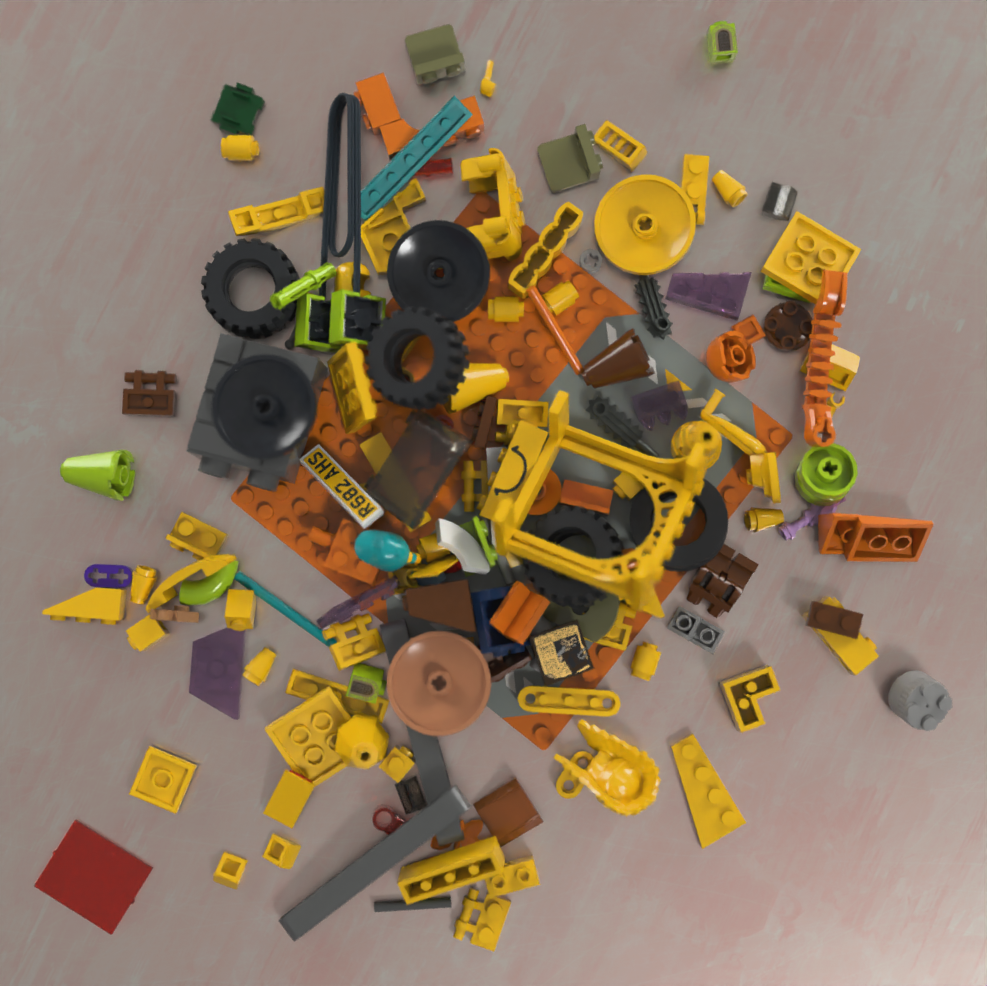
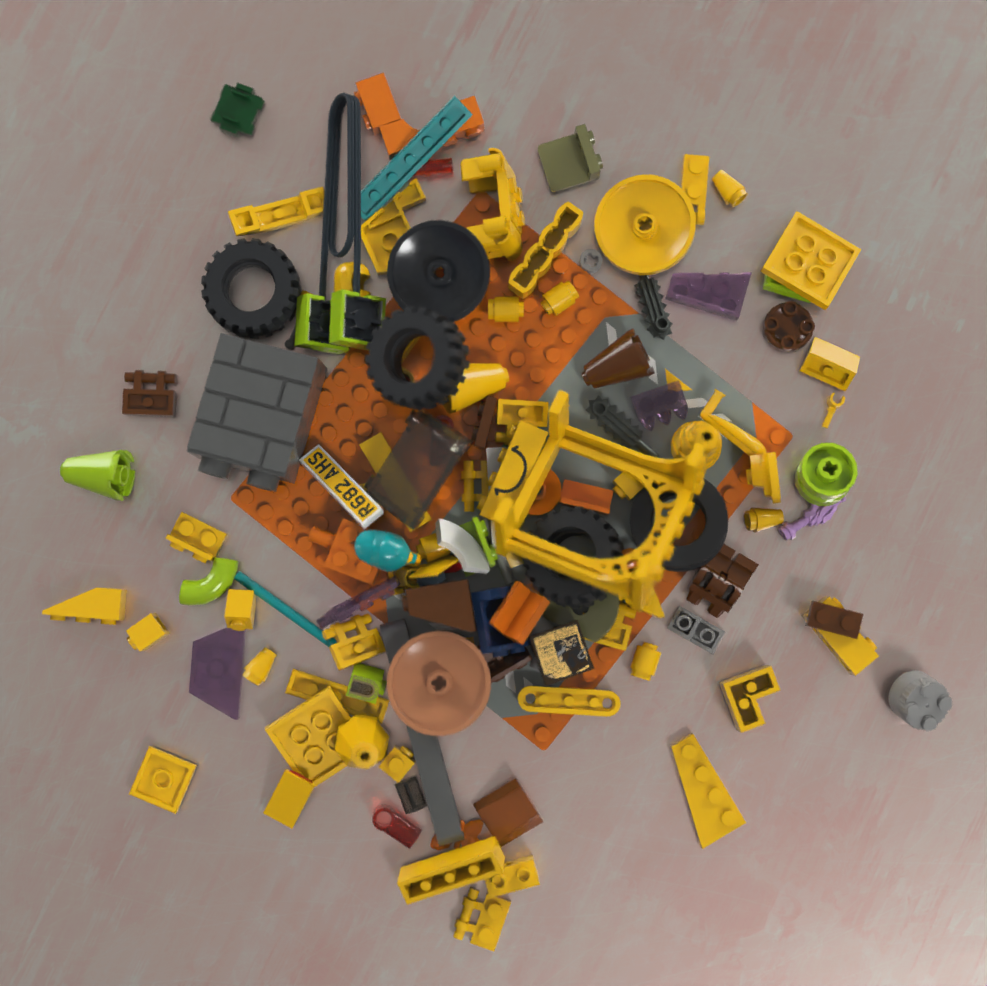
(93, 877): clear red piece -> none
(109, 570): dark purple beam -> none
(142, 583): yellow cone -> none
(166, 590): yellow slope -> none
(179, 614): medium nougat plate -> none
(229, 870): yellow slope -> none
(239, 147): yellow brick -> none
(245, 393): black dish -> none
(281, 851): yellow slope -> none
(310, 281): lime pin -> none
(351, 388): yellow plate -> none
(375, 862): dark grey beam -> none
(400, 905): dark grey bar -> none
(435, 54): olive bracket -> none
(488, 87): yellow hand -> none
(555, 329): orange bar -> none
(565, 775): yellow plate -> none
(618, 774): yellow piece -> none
(634, 160): yellow slope -> none
(722, 42): brick -> none
(730, 357): orange cylinder -> none
(750, 329): orange tile -> none
(779, 202): clear smoke piece -> none
(829, 305): orange piece -> none
(872, 537): orange slope -> none

